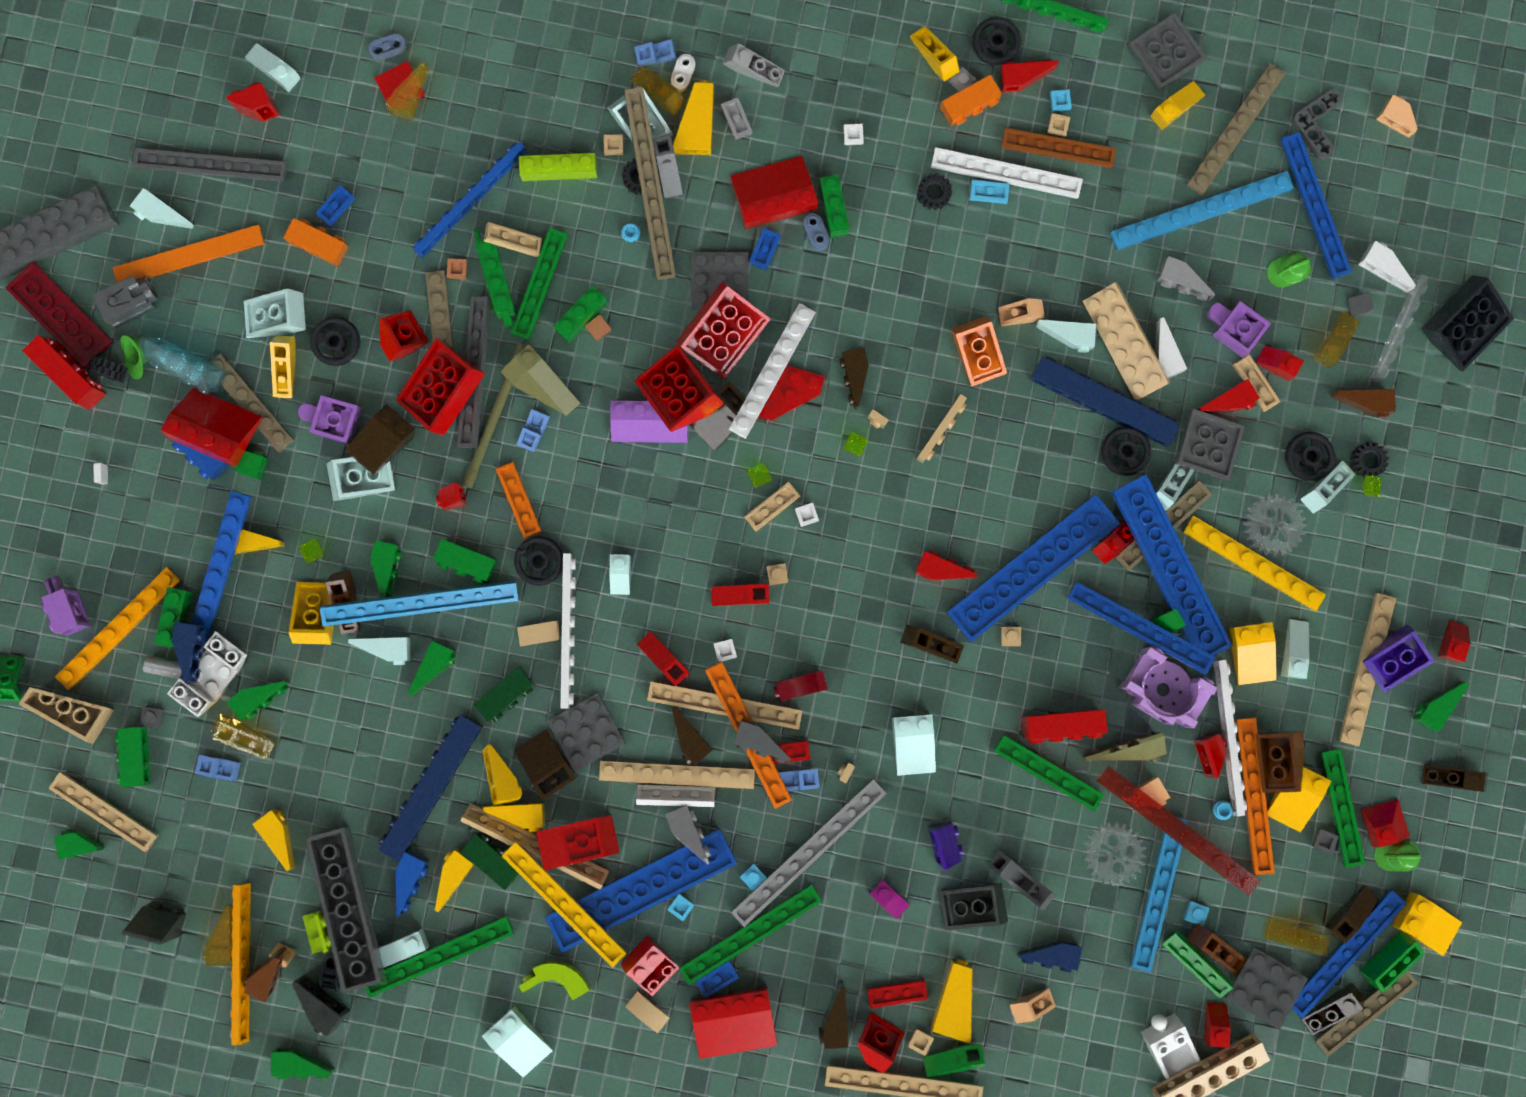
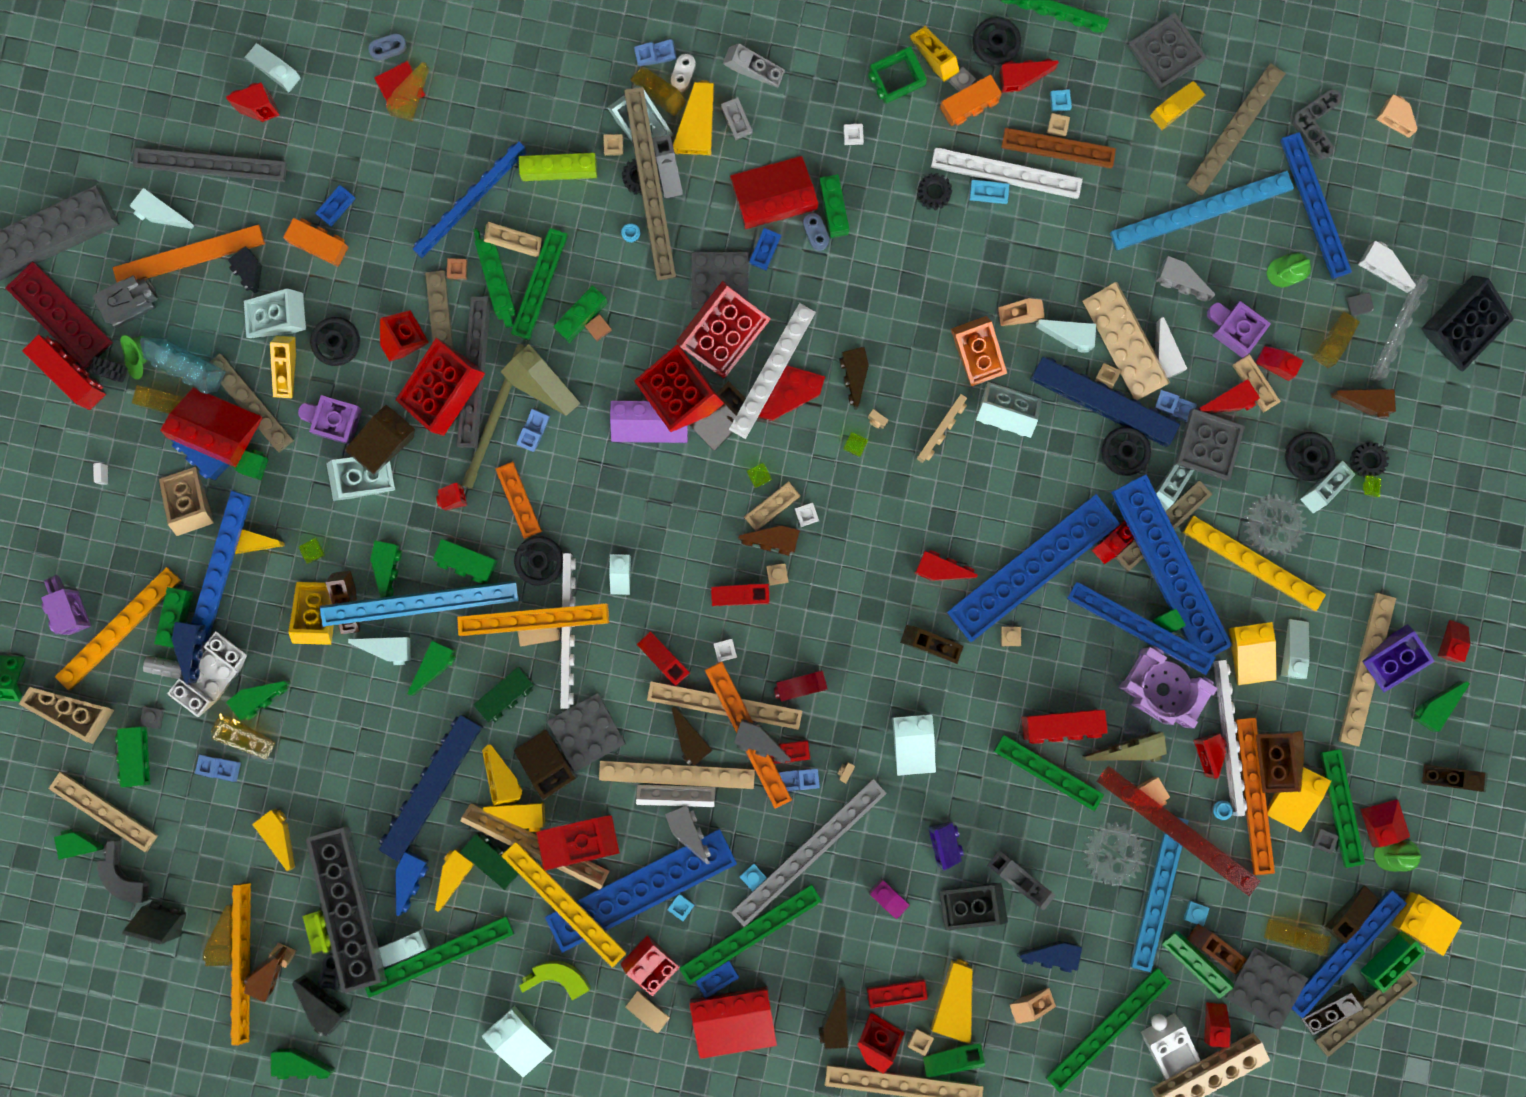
(114, 878): none -> dark grey arch
(155, 399): none -> clear yellow slope
(185, 501): none -> tan slope
(247, 267): none -> black slope
(533, 619): none -> light orange plate
(777, 538): none -> reddish brown slope
(914, 67): none -> green window
(1009, 409): none -> light aqua slope
(1108, 375): none -> tan plate
(1108, 1029): none -> green plate
(1174, 406): none -> medium blue slope

